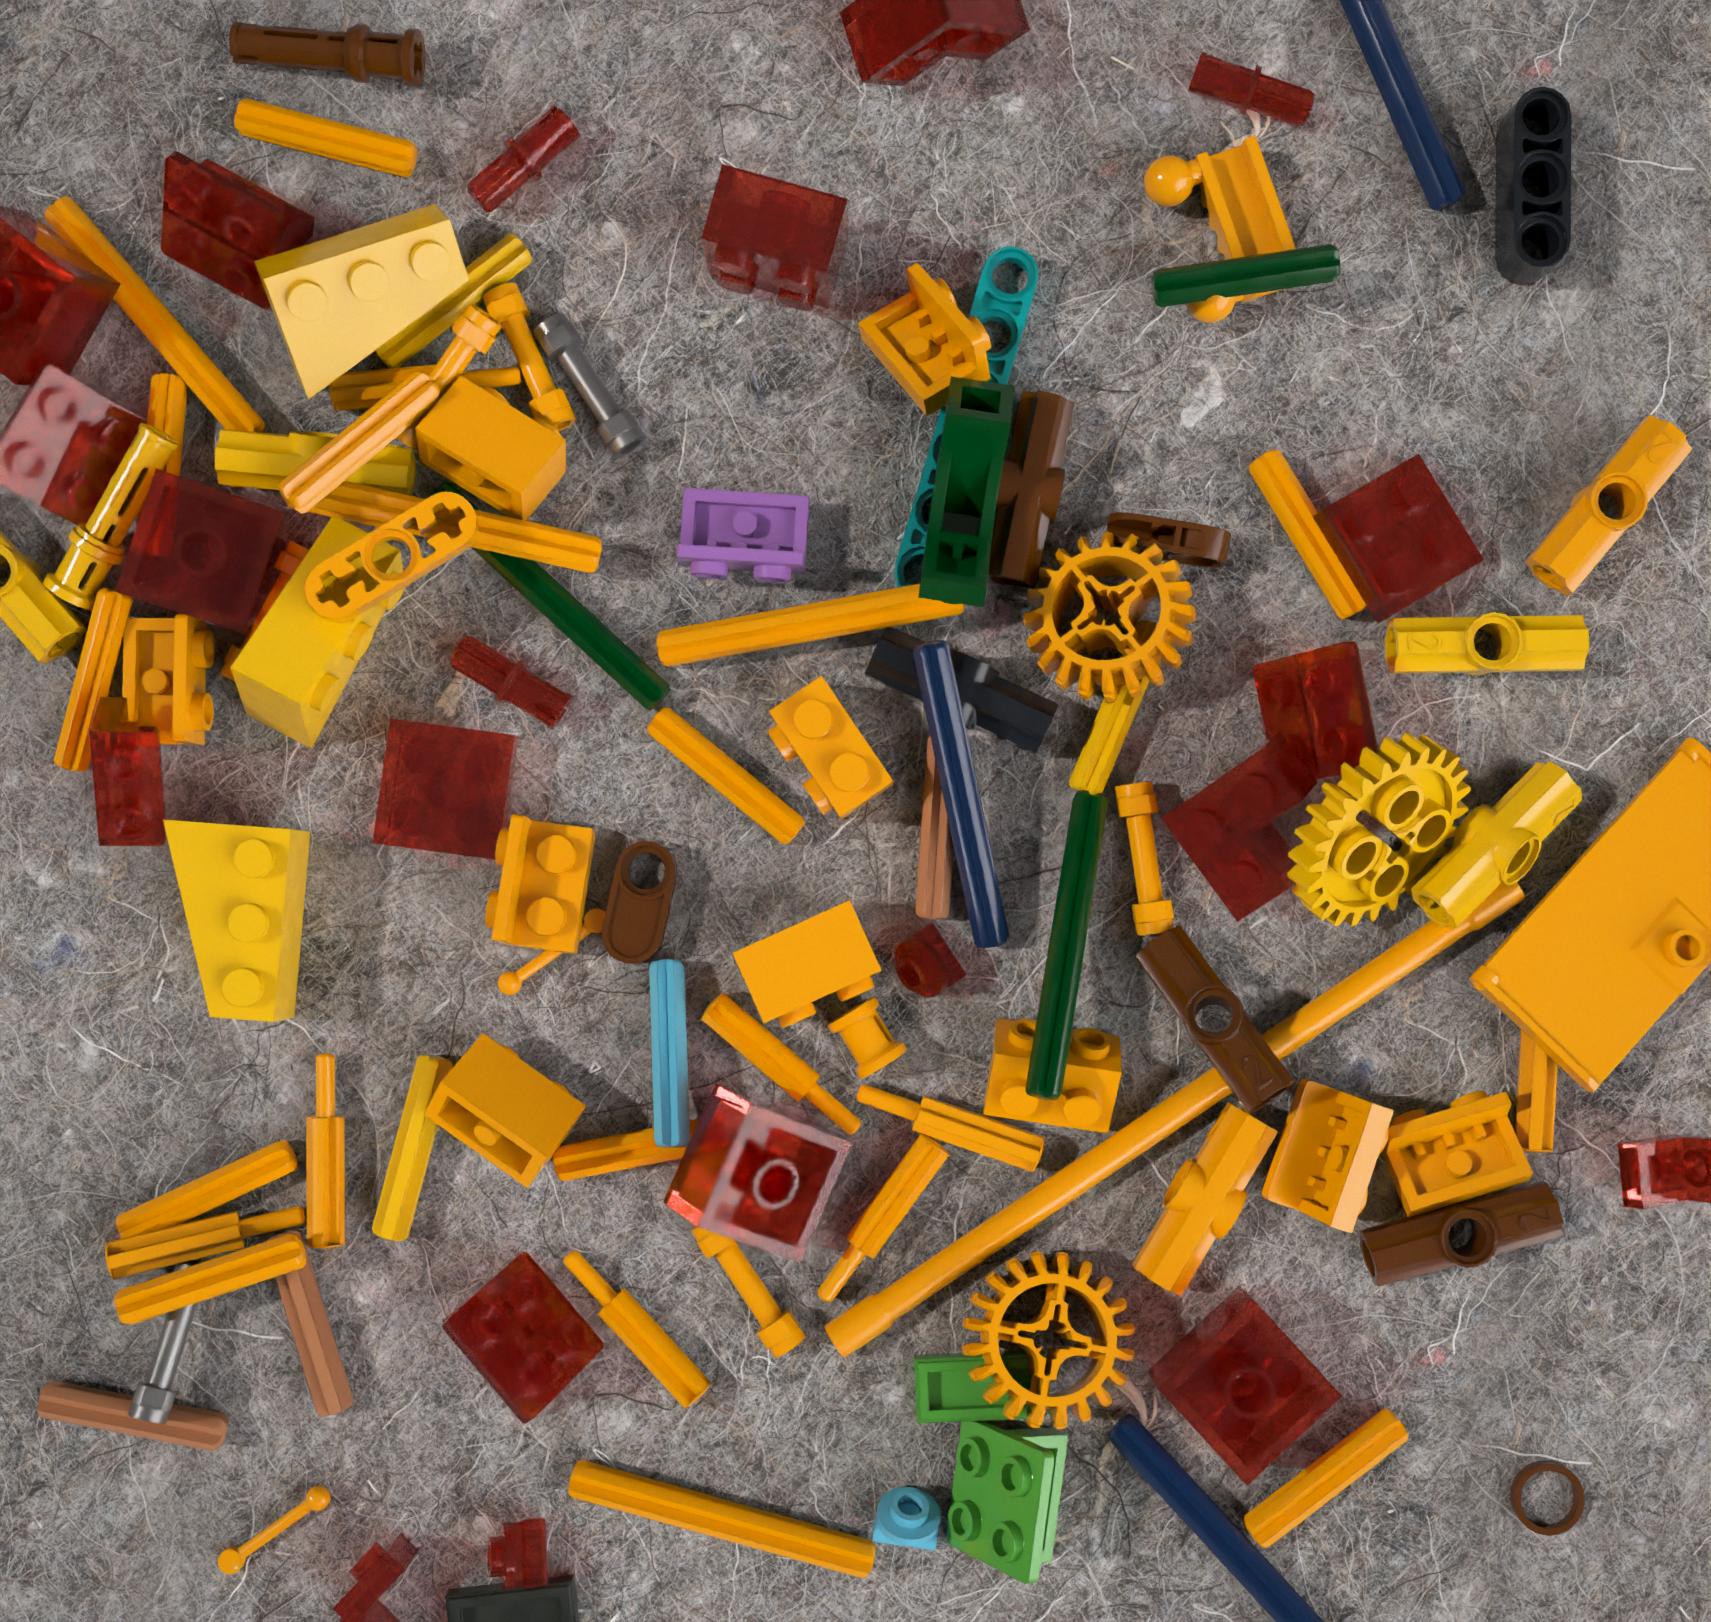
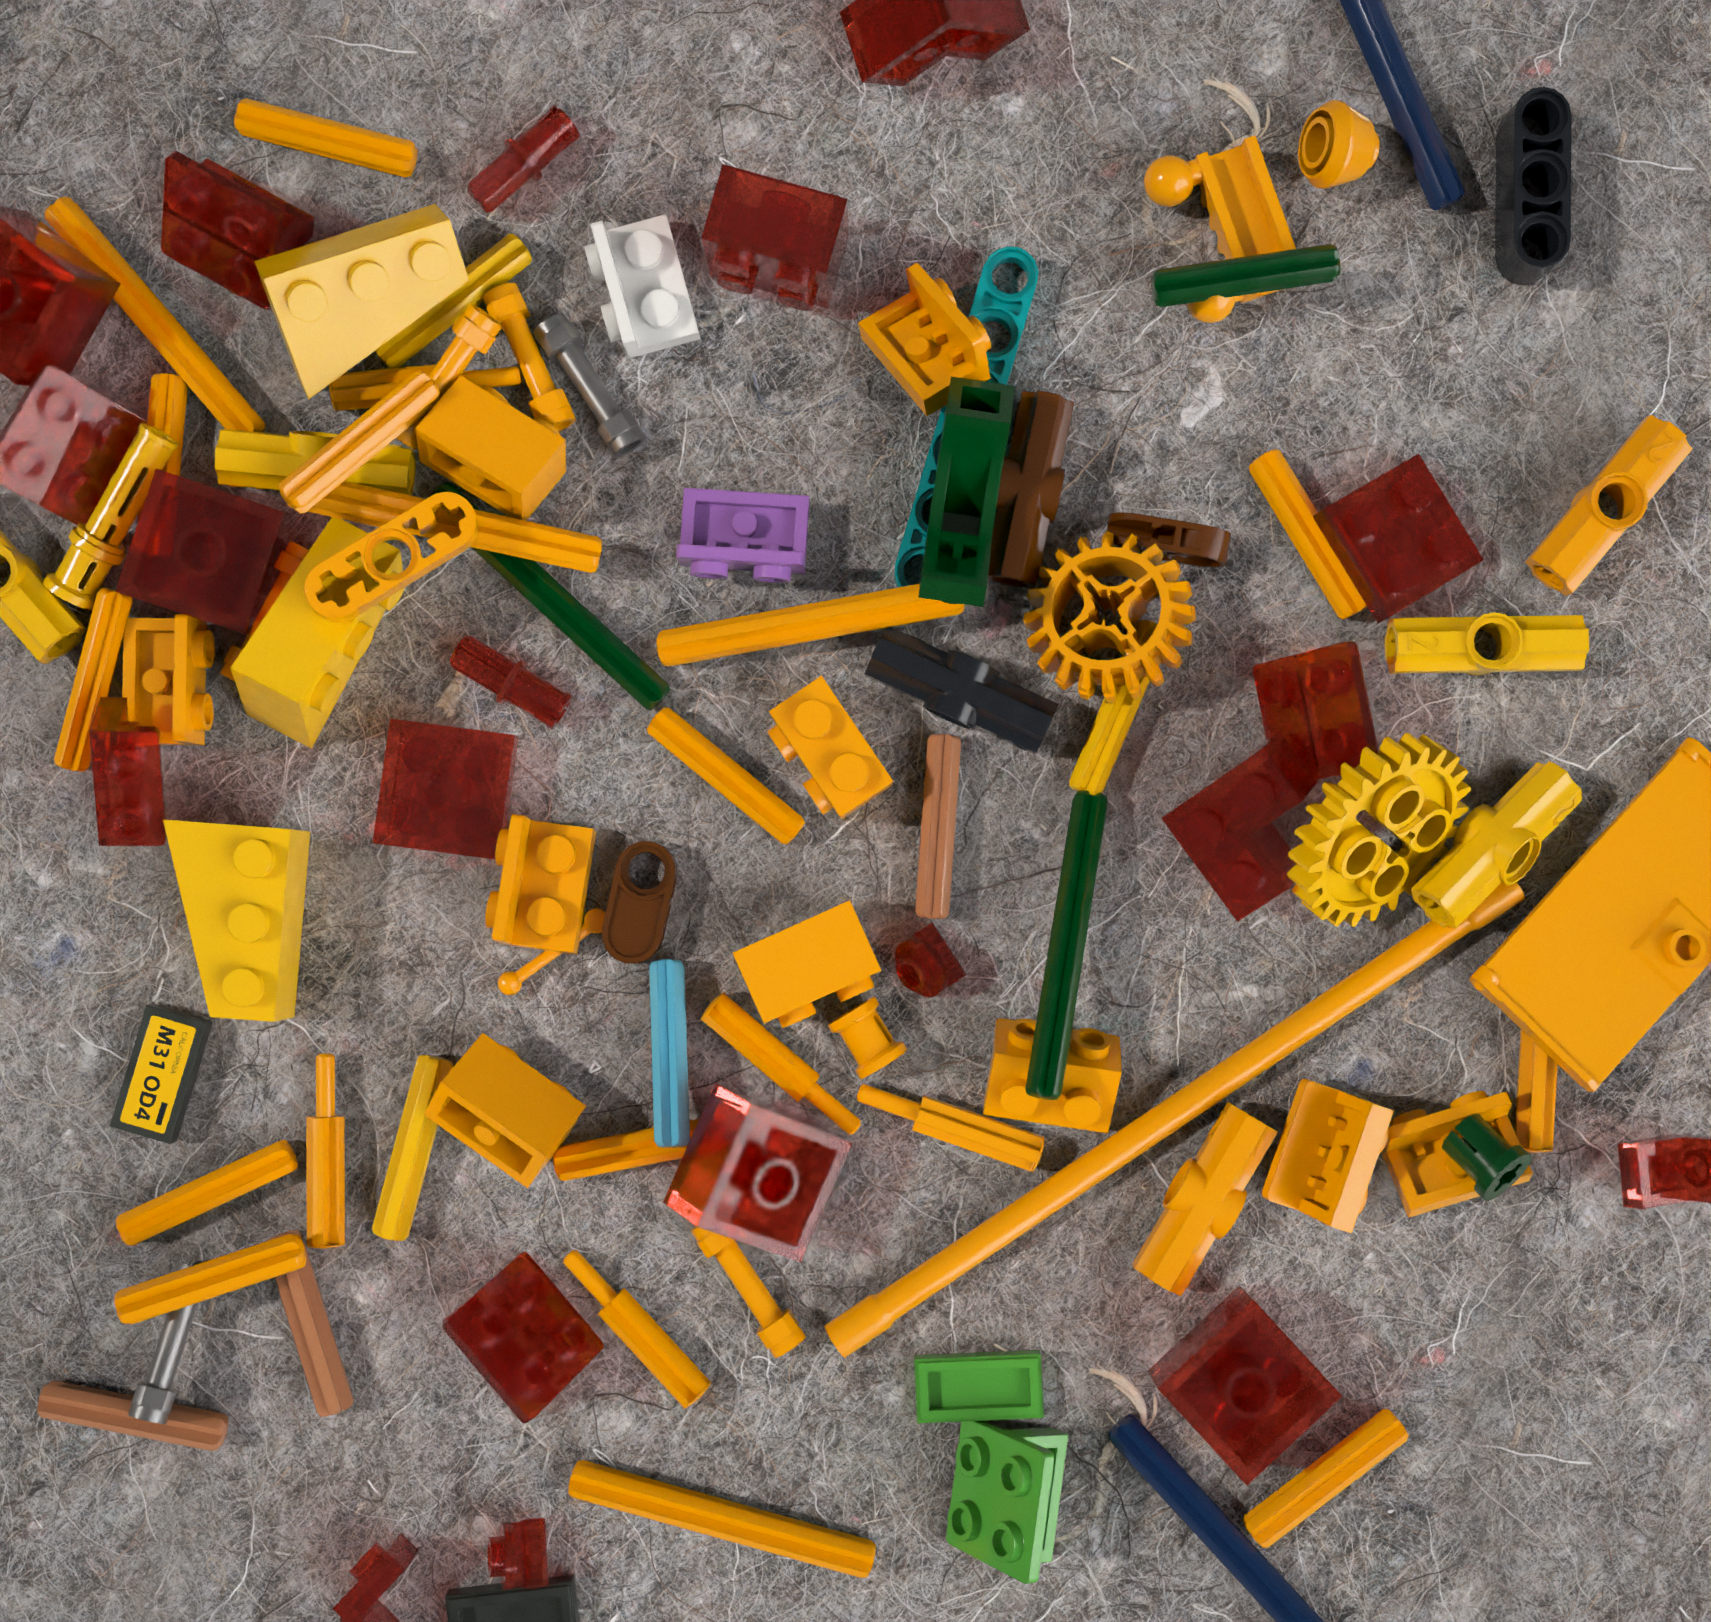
(161, 1073): none -> tile
(192, 1241): light orange axle -> none
(234, 1557): light orange hinge -> none
(353, 52): reddish brown pin -> none
(644, 285): none -> white bracket
(886, 1211): light orange axle -> none
(907, 1519): medium azure plate -> none
(961, 793): dark blue axle -> none
(1043, 1369): light orange gear -> none
(1152, 912): light orange bar -> none
(1236, 1053): reddish brown piece -> none
(1251, 90): clear red axle -> none
(1336, 145): none -> light orange cone
(1486, 1156): none -> dark green bush
(1498, 1224): reddish brown piece -> none
(1577, 1506): reddish brown piece -> none

